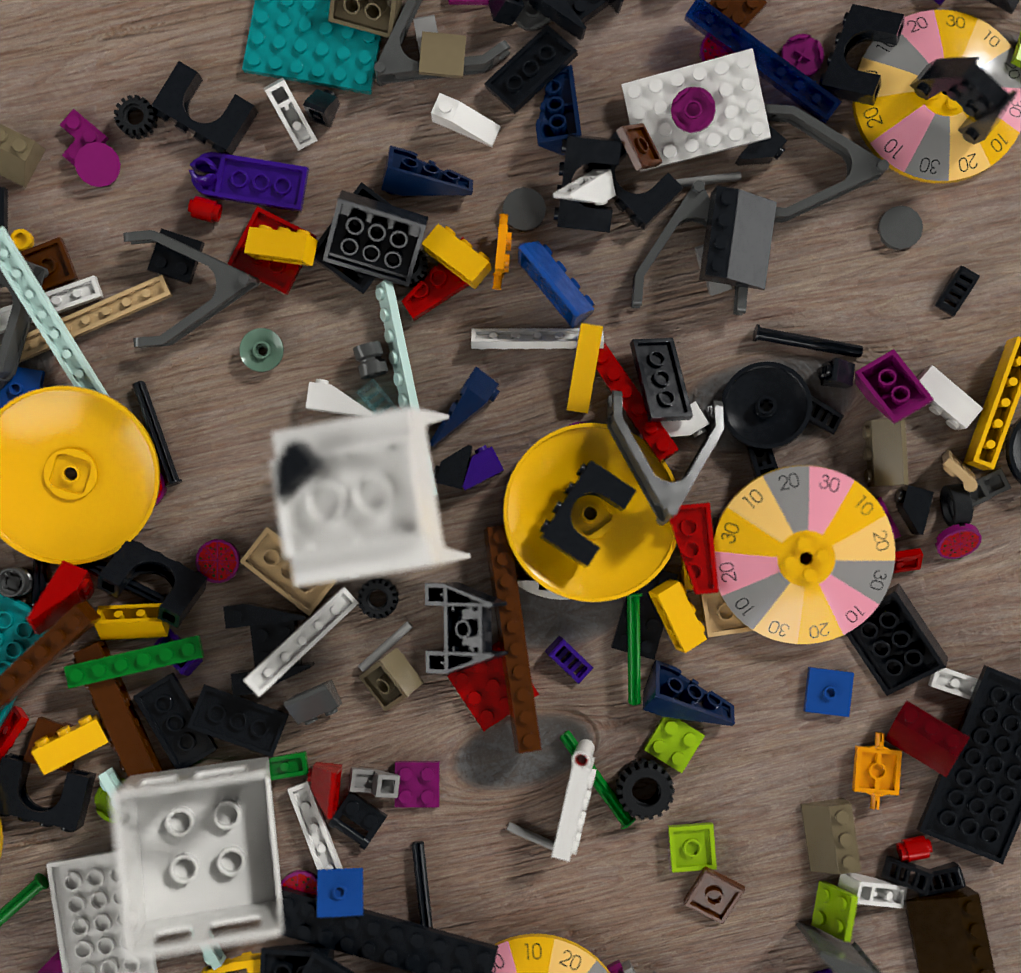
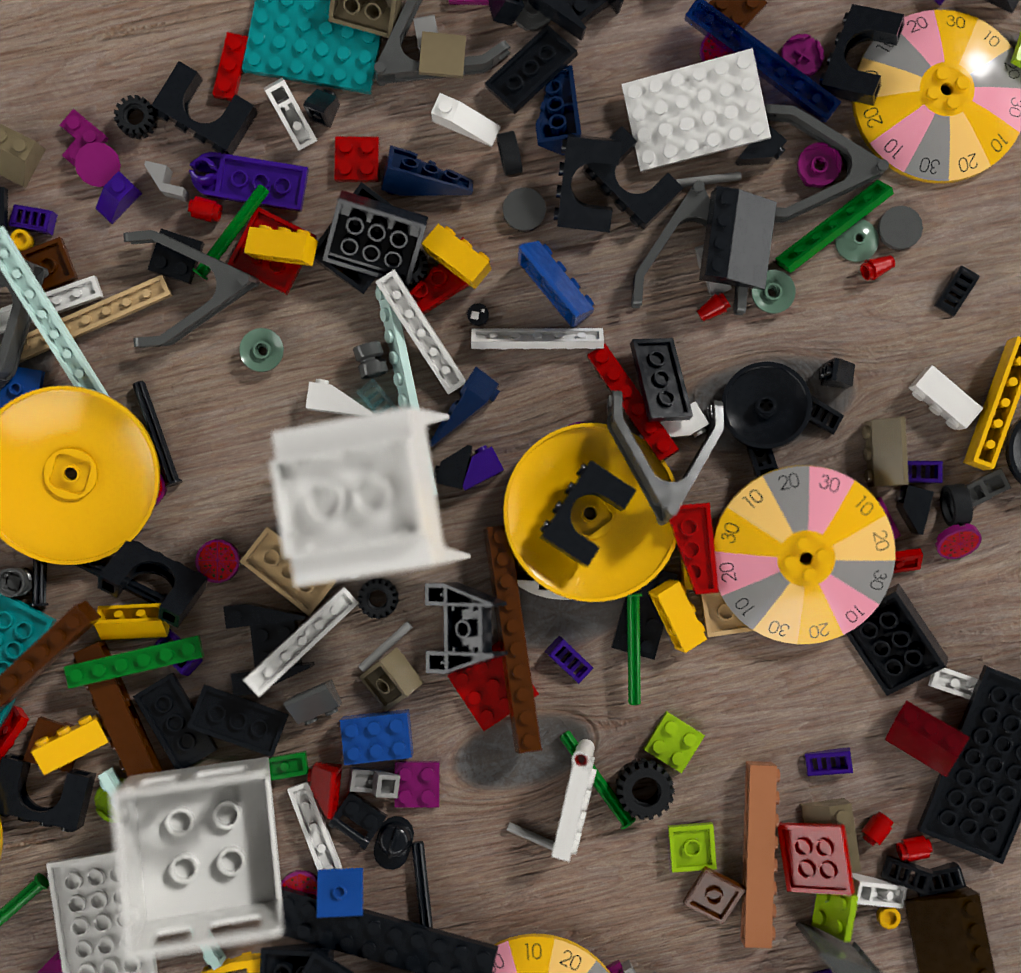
(49, 220): none -> dark purple slope
(66, 588): red slope -> none
(117, 197): none -> dark purple slope
(162, 176): none -> light grey slope
(230, 67): none -> red plate
(233, 228): none -> green axle
(296, 468): black slope -> none
(356, 159): none -> red plate
(376, 737): none -> blue brick
(393, 842): none -> black piece
(421, 331): none -> white plate
(478, 314): none -> black tile
(503, 245): light orange plate -> none
(509, 153): none -> black tyre
(584, 367): yellow tile -> none
(592, 187): white slope -> none
(639, 146): reddish brown plate -> none
(675, 696): dark blue wedge -> none
(693, 109): magenta tile -> none
(713, 307): none -> red cone
(759, 854): none -> nougat brick
(784, 293): none -> sand green dish
(807, 342): black axle -> none
(812, 176): none -> magenta plate
(816, 858): none -> plate
(828, 691): blue plate -> none
(834, 226): none -> green plate
(838, 769): none -> dark purple slope
(857, 251): none -> sand green dish
(875, 267): none -> red cone
(877, 770): light orange plate -> none
(877, 829): none -> red brick
(888, 917): none -> yellow tile
(892, 387): magenta slope -> none
(938, 472): none -> dark purple slope
(954, 466): tan plate -> none
(971, 88): black wedge -> none

